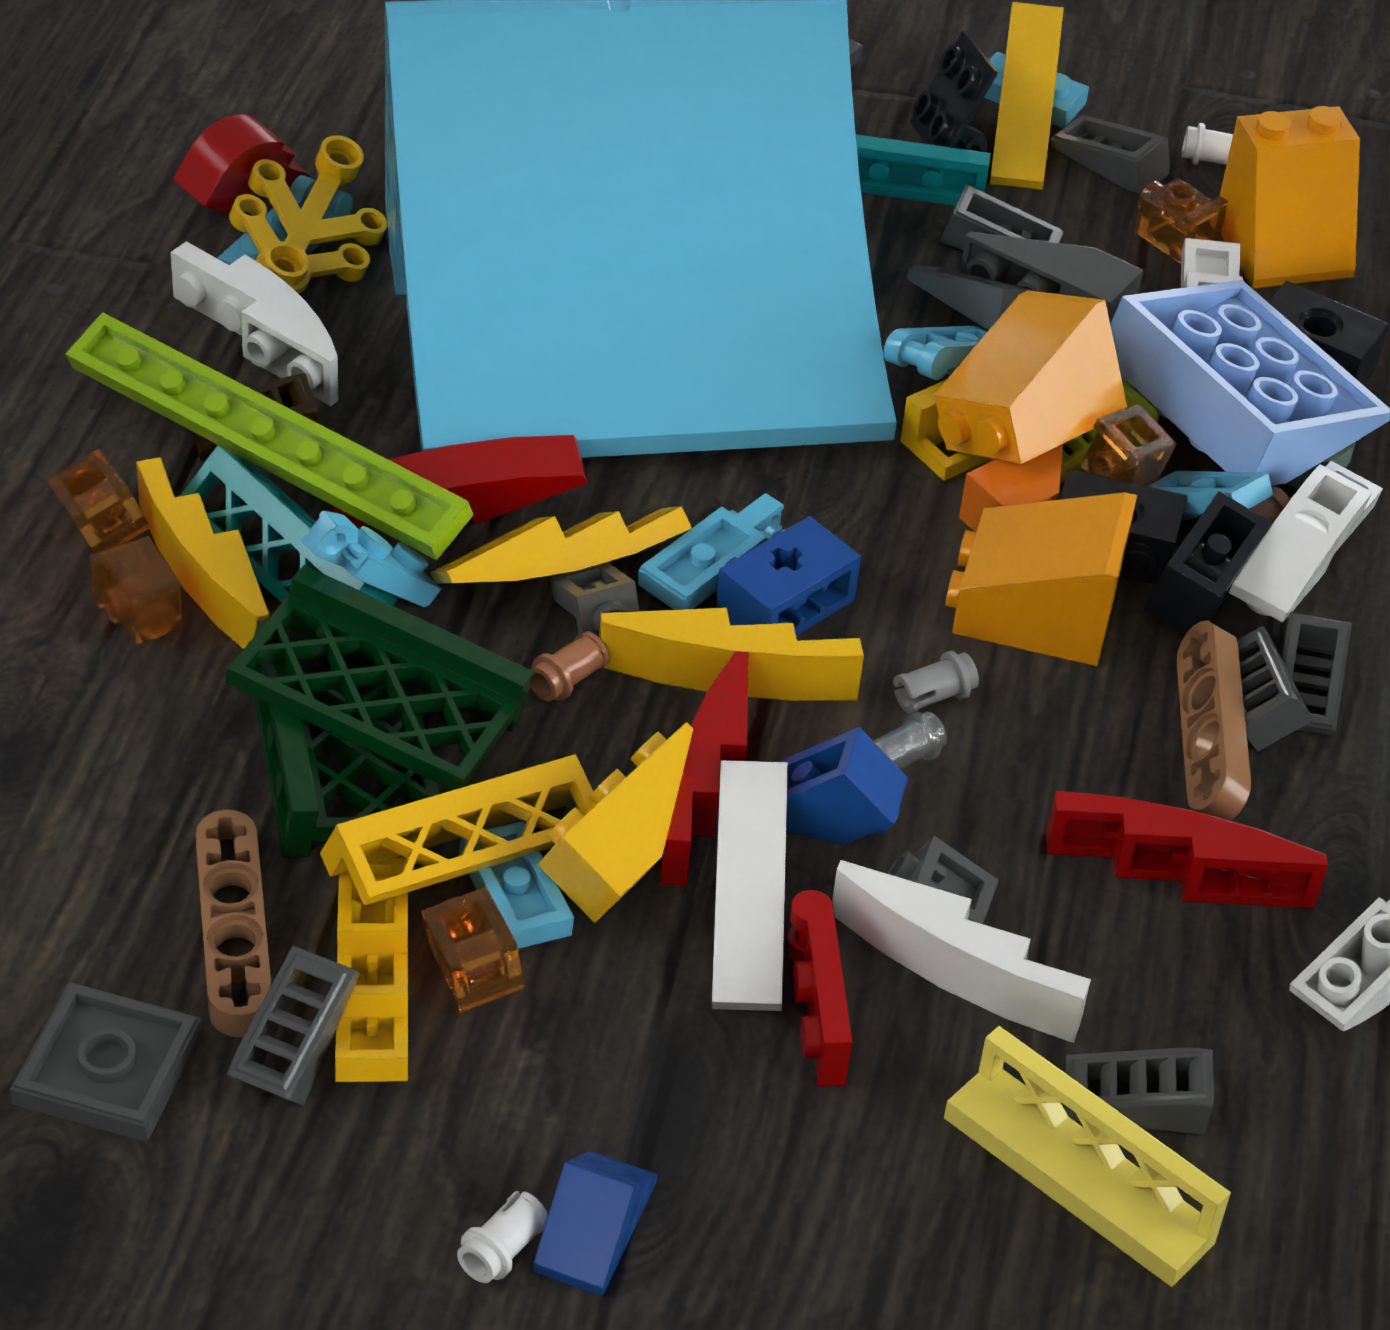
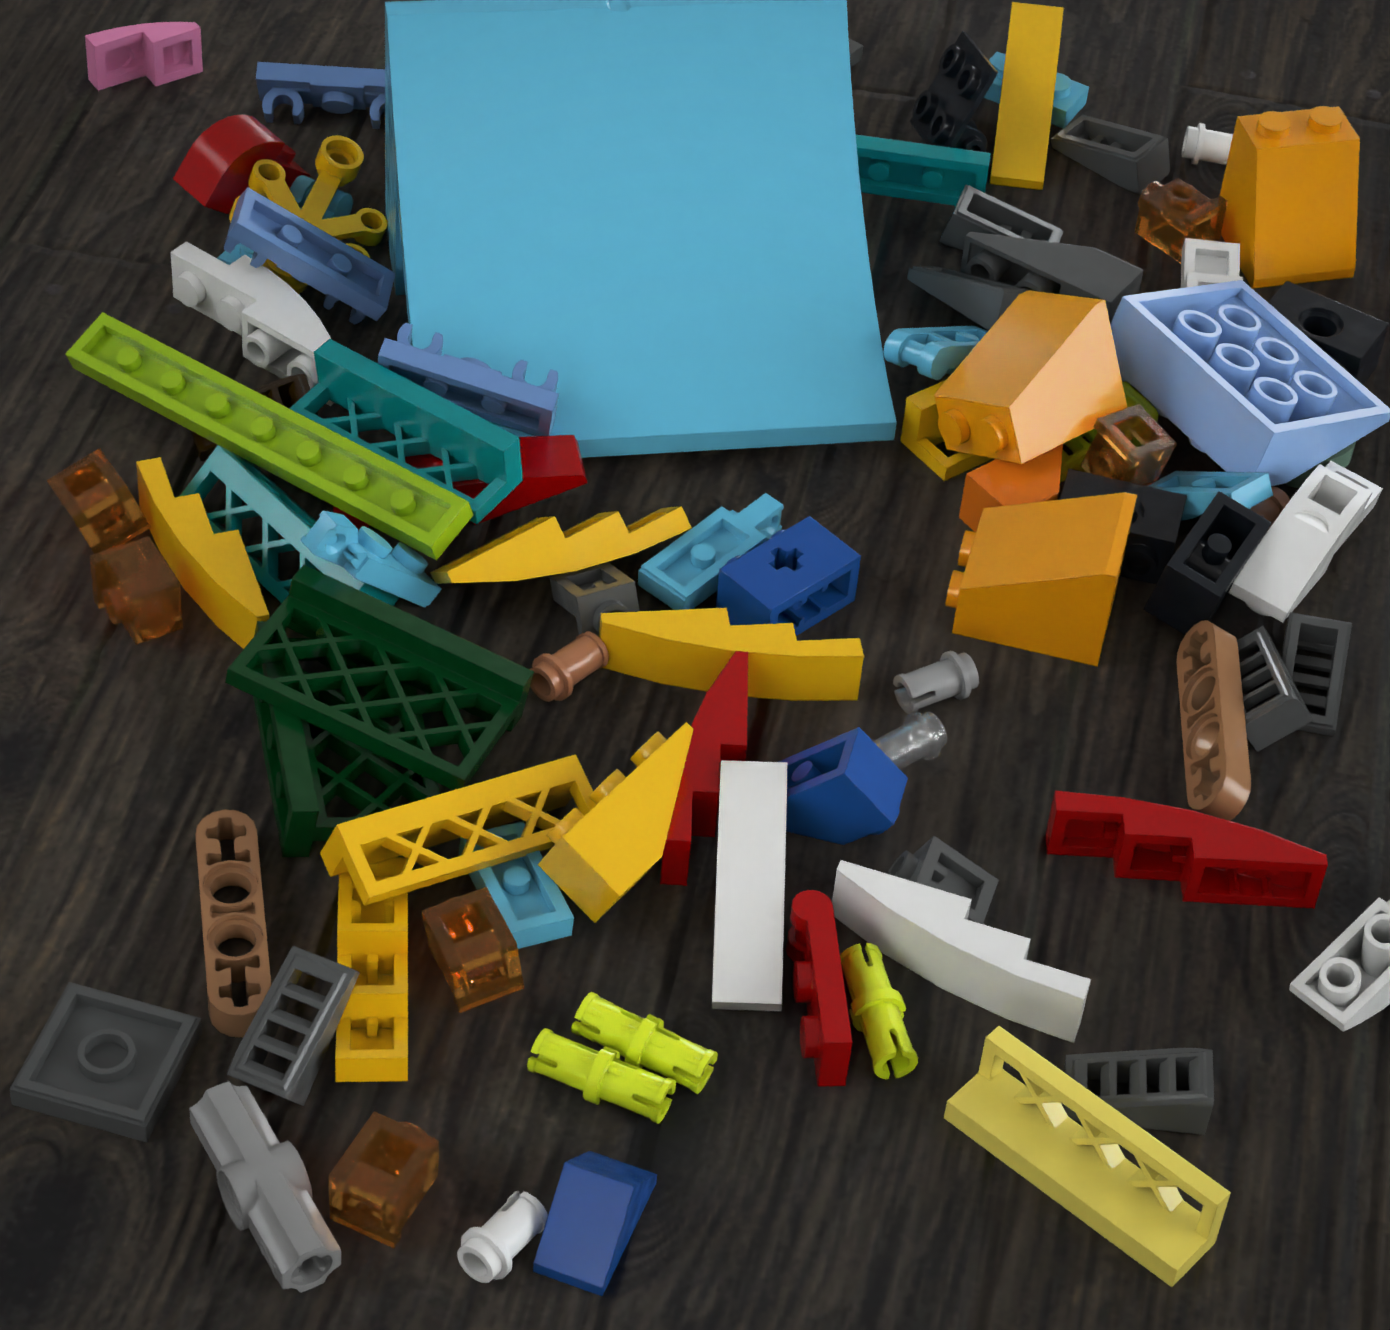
(149, 49): none -> bright pink slope
(265, 1187): none -> light grey piece
(310, 256): none -> medium blue plate
(328, 87): none -> medium blue plate
(383, 1178): none -> clear orange brick
(419, 418): none -> teal fence
(475, 384): none -> medium blue plate
(601, 1075): none -> neon yellow pin
(644, 1042): none -> neon yellow pin
(878, 1011): none -> neon yellow pin

